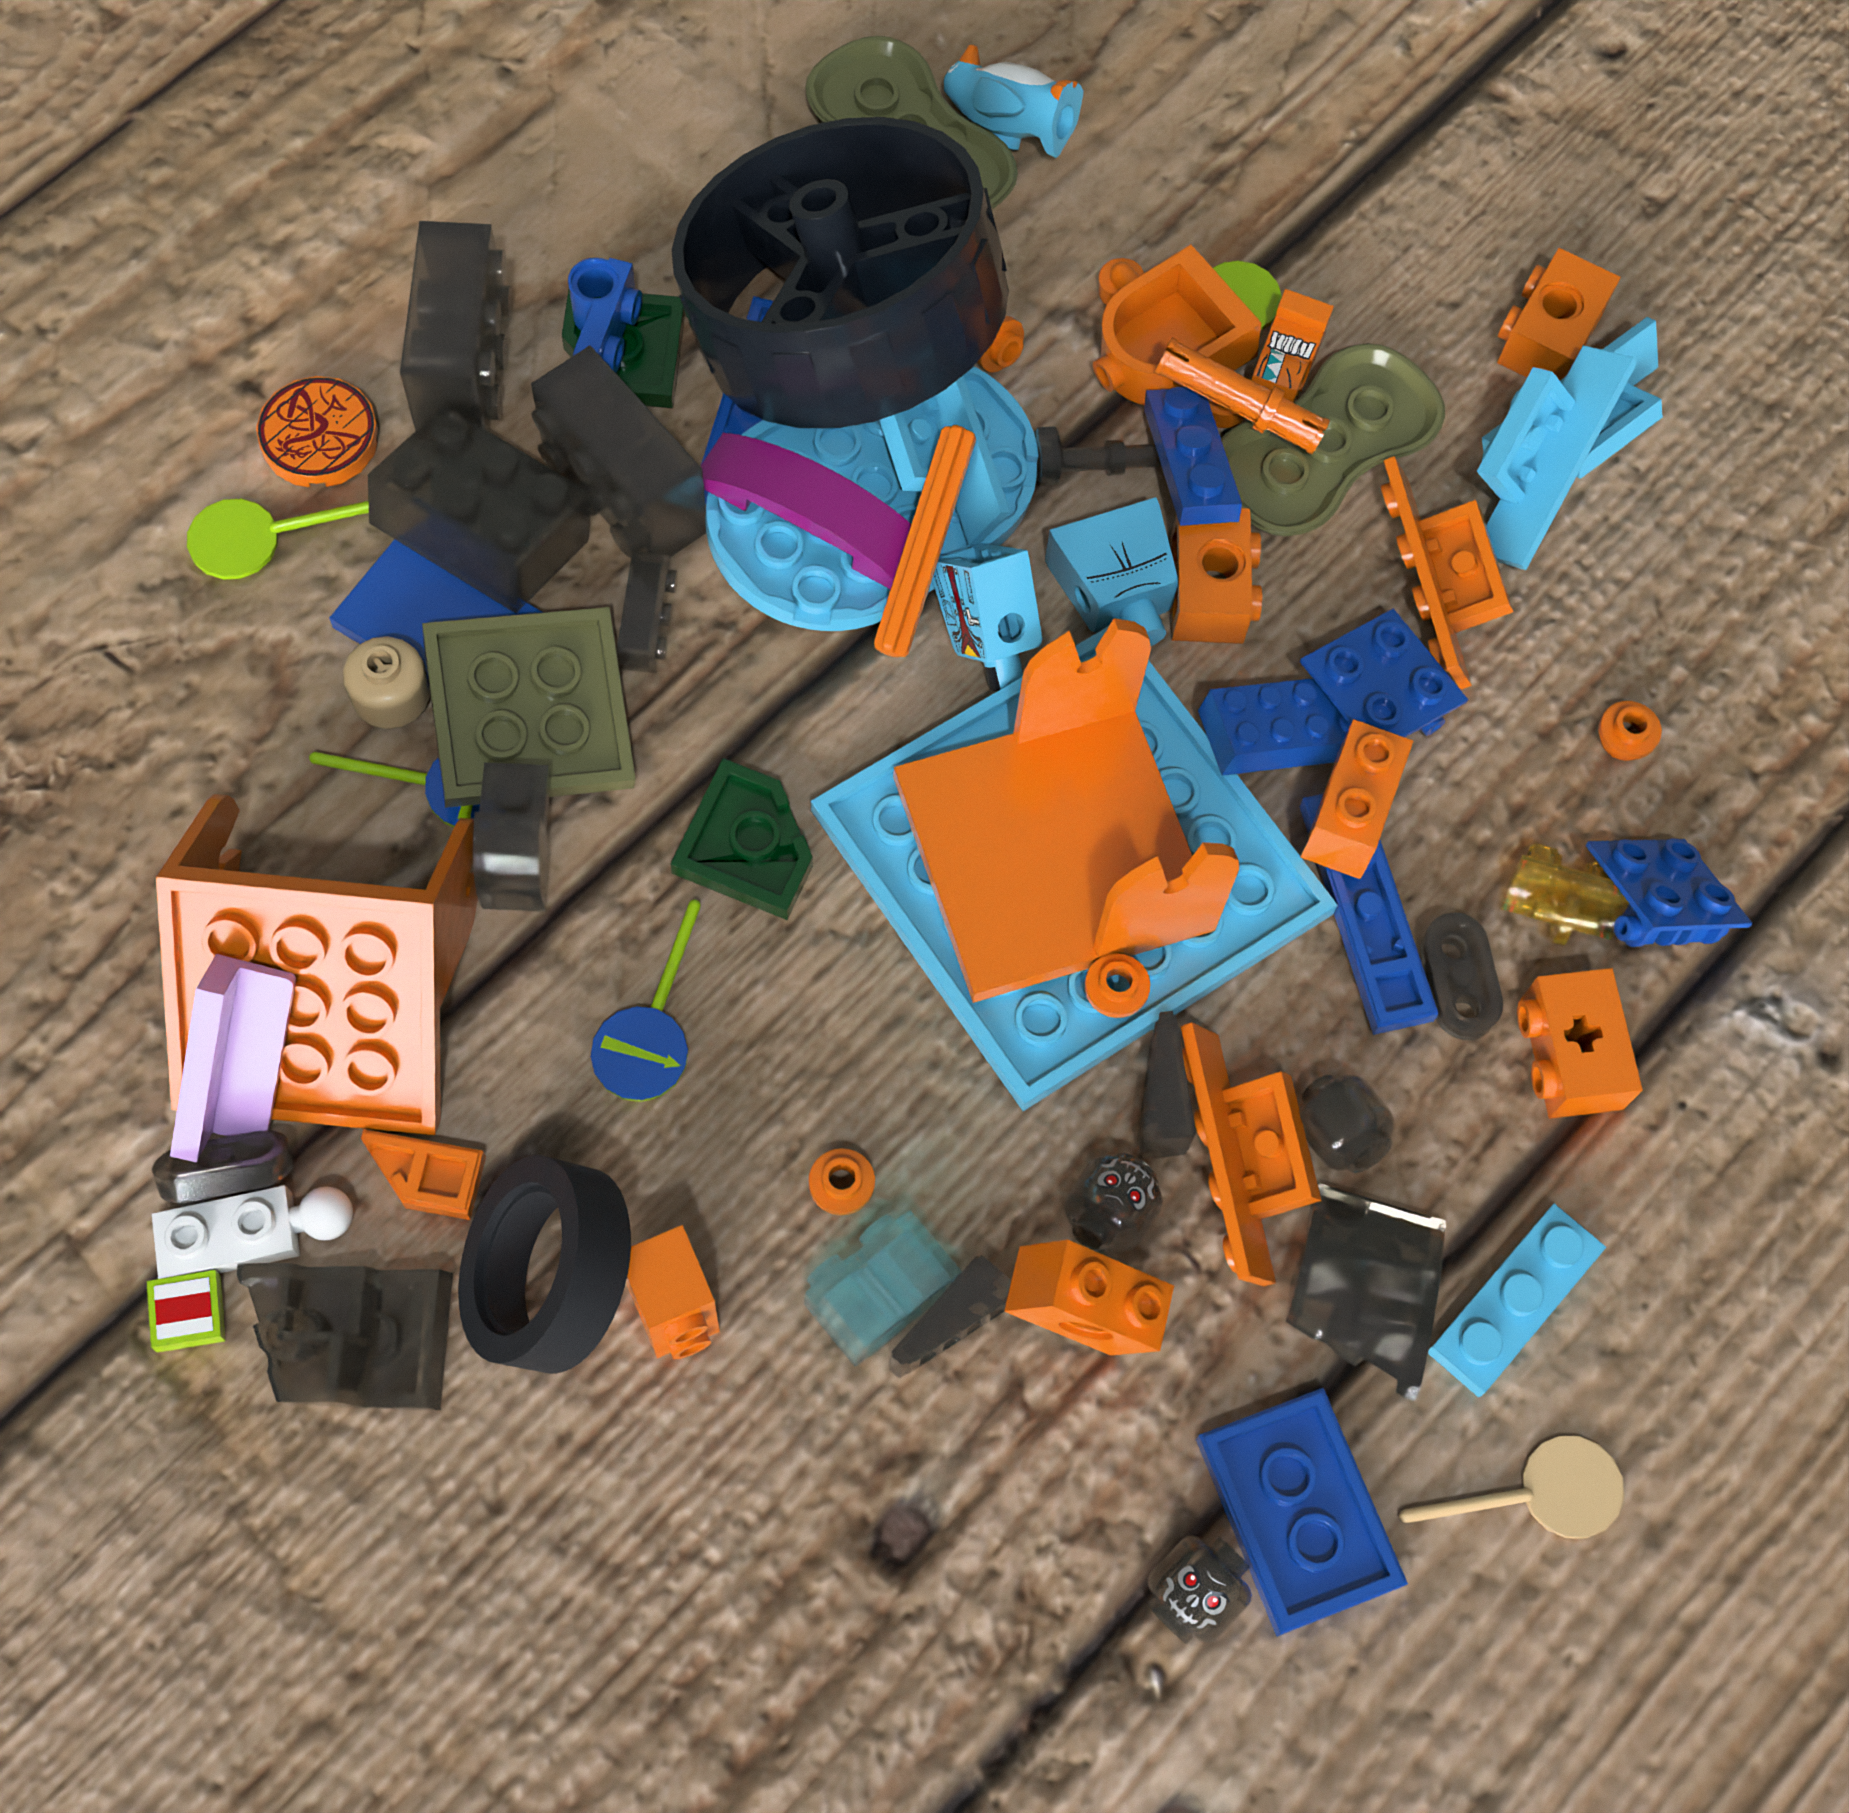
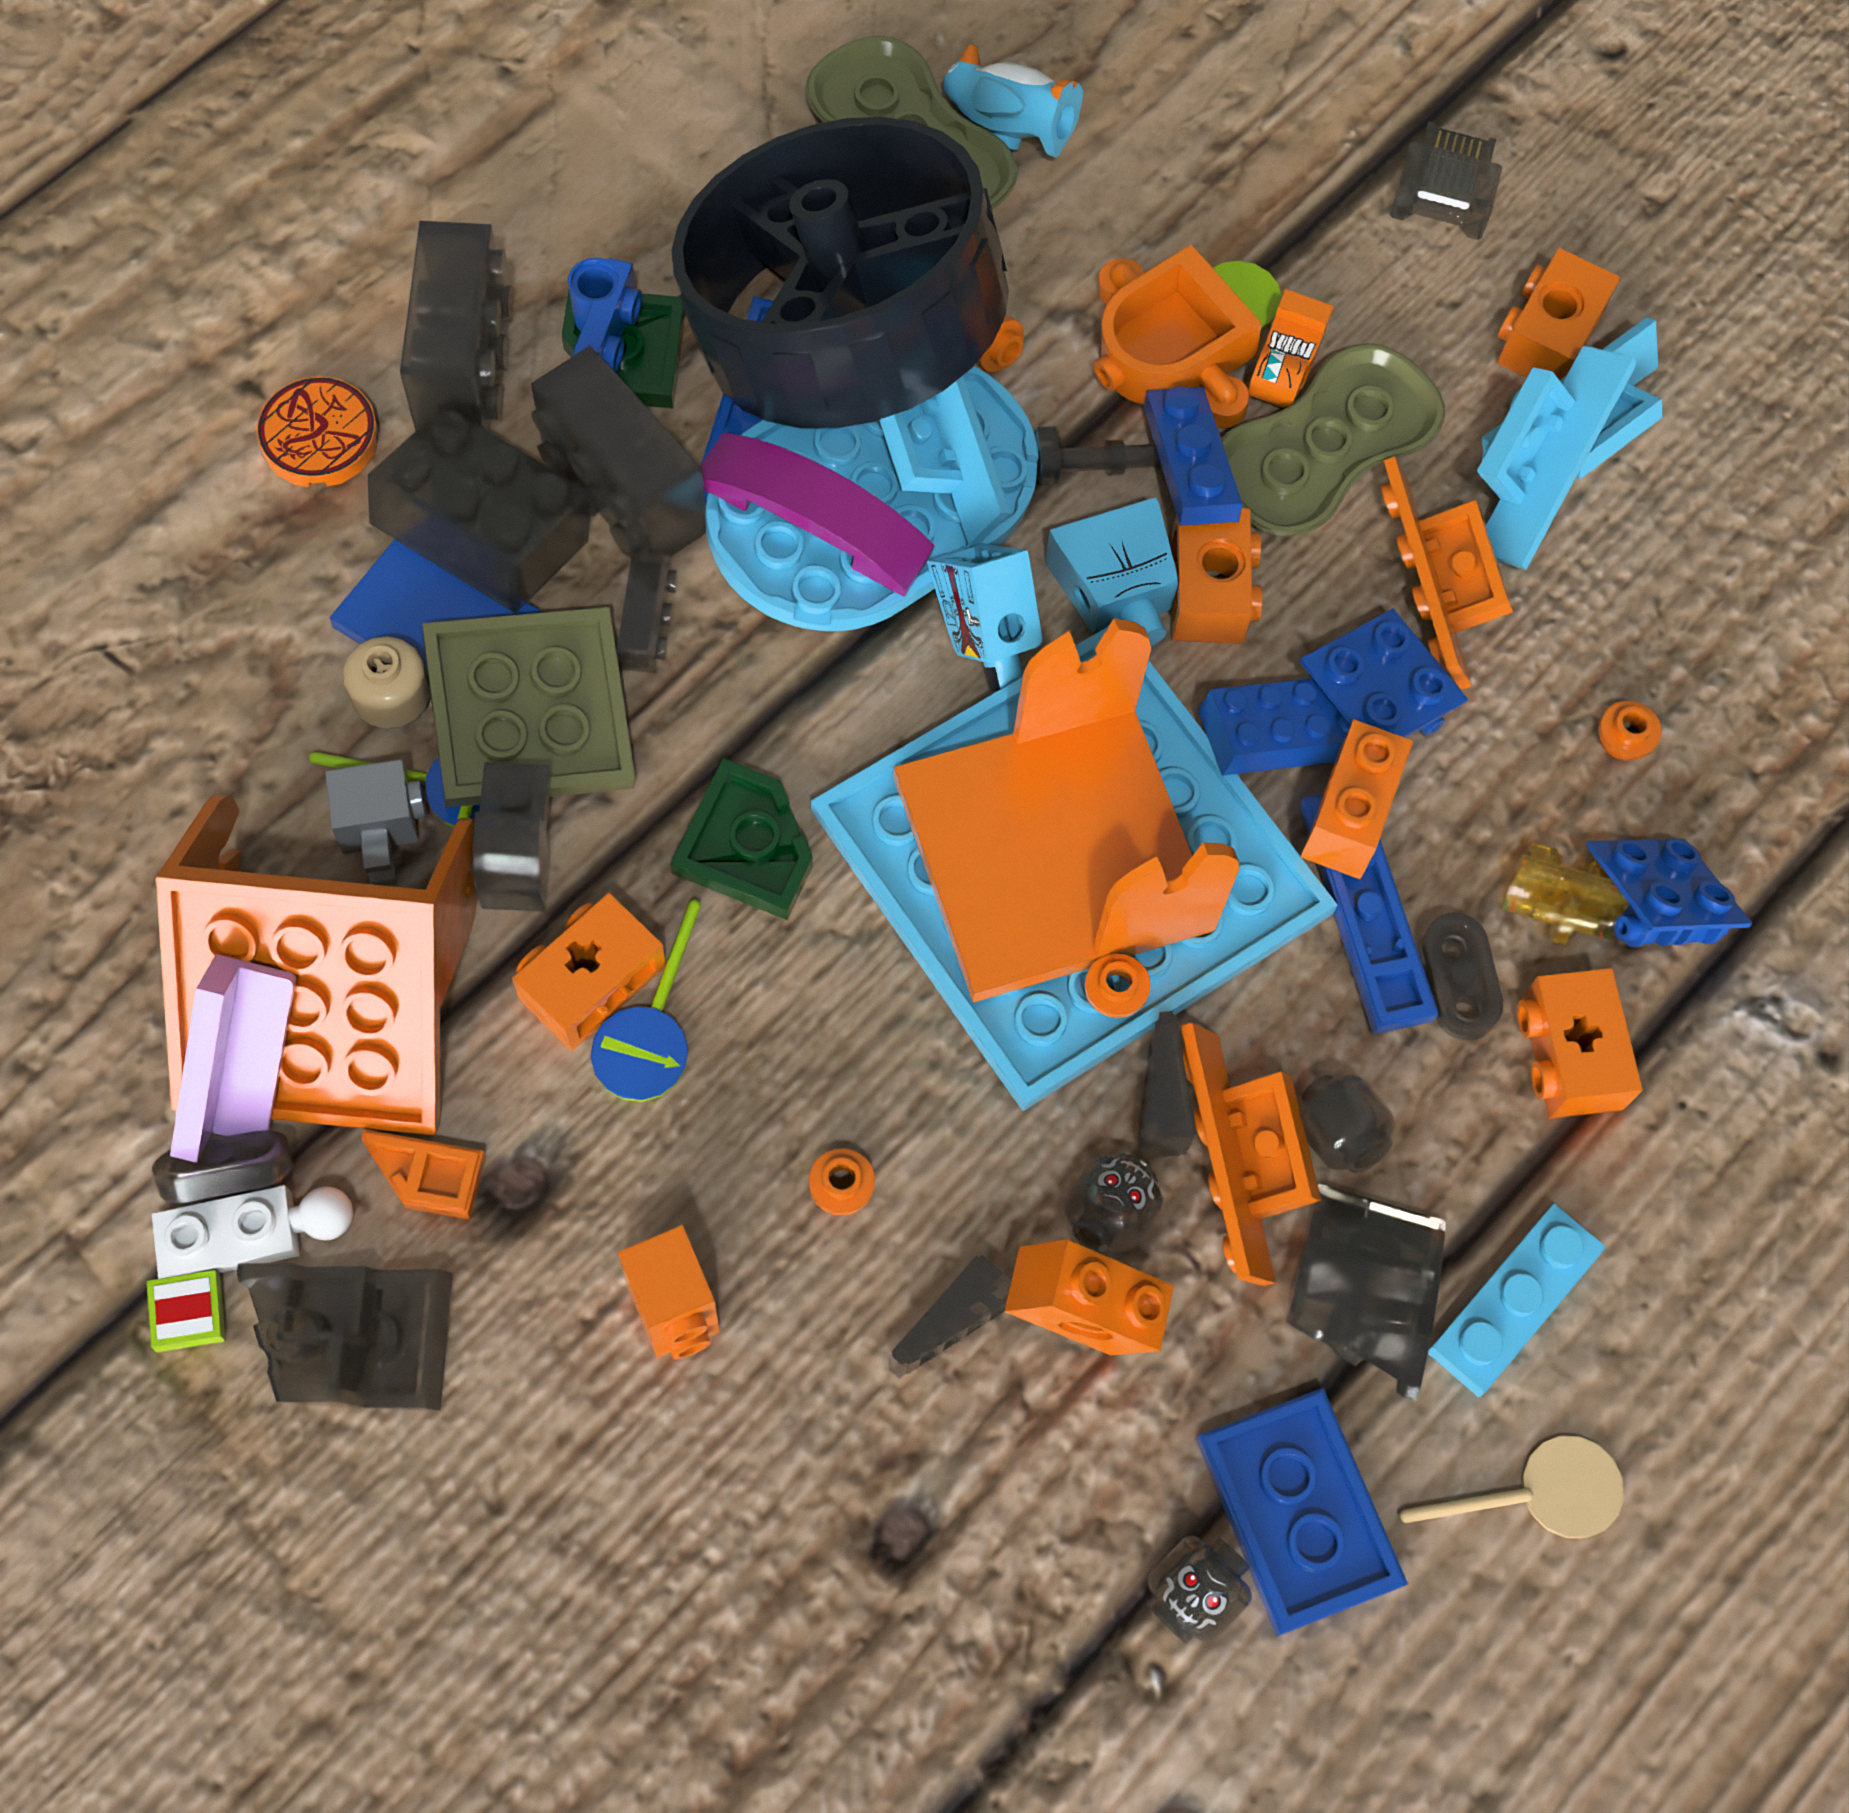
(241, 537): lime piece -> none
(373, 811): none -> light grey brick
(580, 1001): none -> orange brick
(588, 1274): black tyre -> none
(880, 1286): clear light blue brick -> none
(925, 541): orange axle -> none
(1242, 396): orange pin -> none
(1449, 180): none -> clear smoke piece

